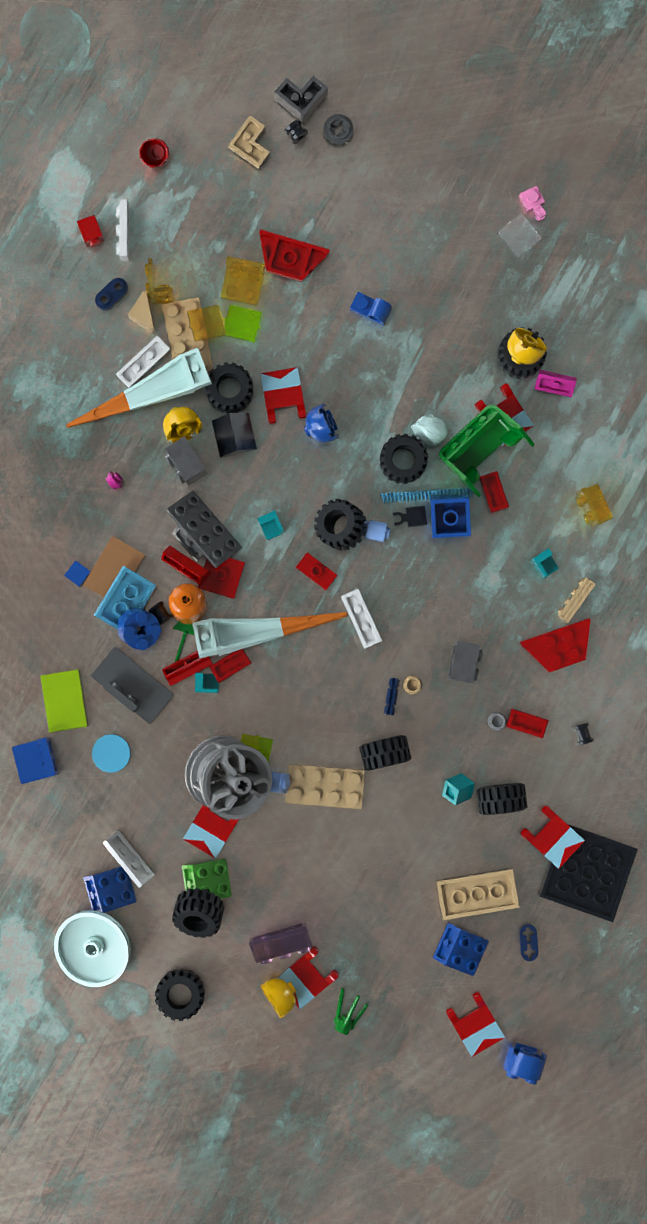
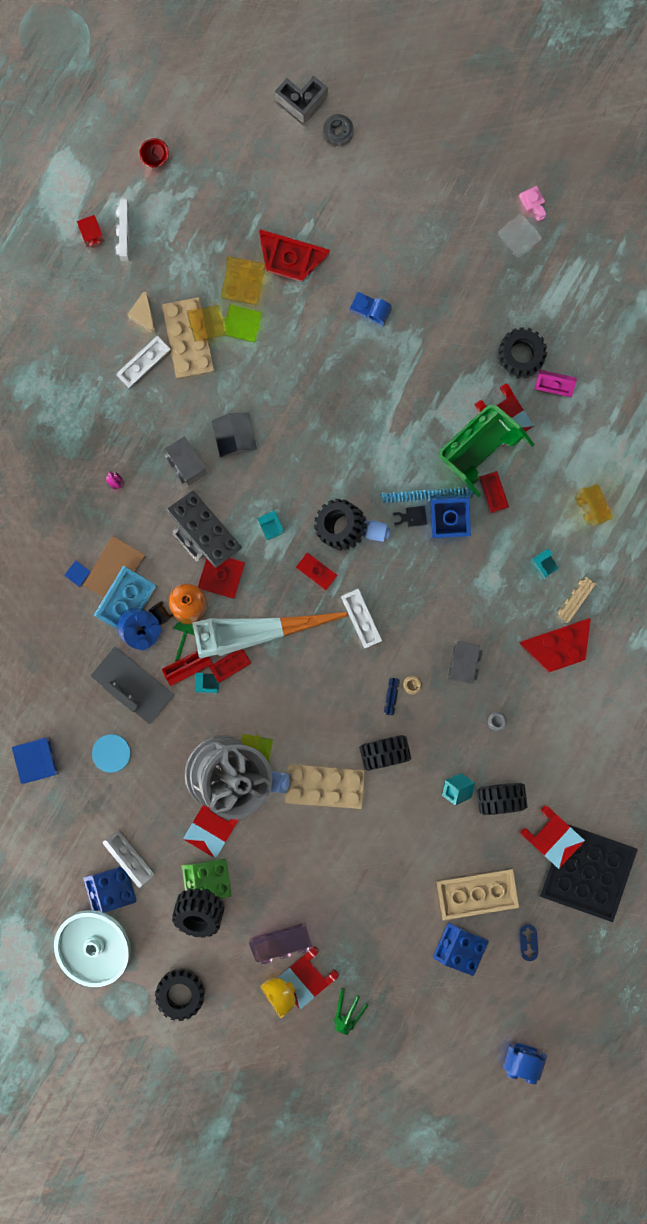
(64, 701): lime tile -> none
(112, 294): dark blue plate -> none
(159, 295): clear yellow bracket -> none
(173, 380): light aqua plate -> none
(181, 423): yellow cylinder -> none
(185, 565): red piece -> none
(241, 399): black tyre -> none
(245, 143): tan plate -> none
(282, 390): red flag -> none
(296, 131): black wheel -> none
(321, 425): blue cylinder -> none
(411, 444): black tyre -> none
(430, 430): light aqua hair -> none
(478, 1028): red flag -> none
(524, 347): yellow cylinder -> none
(527, 723): red plate -> none
(582, 734): black bush -> none

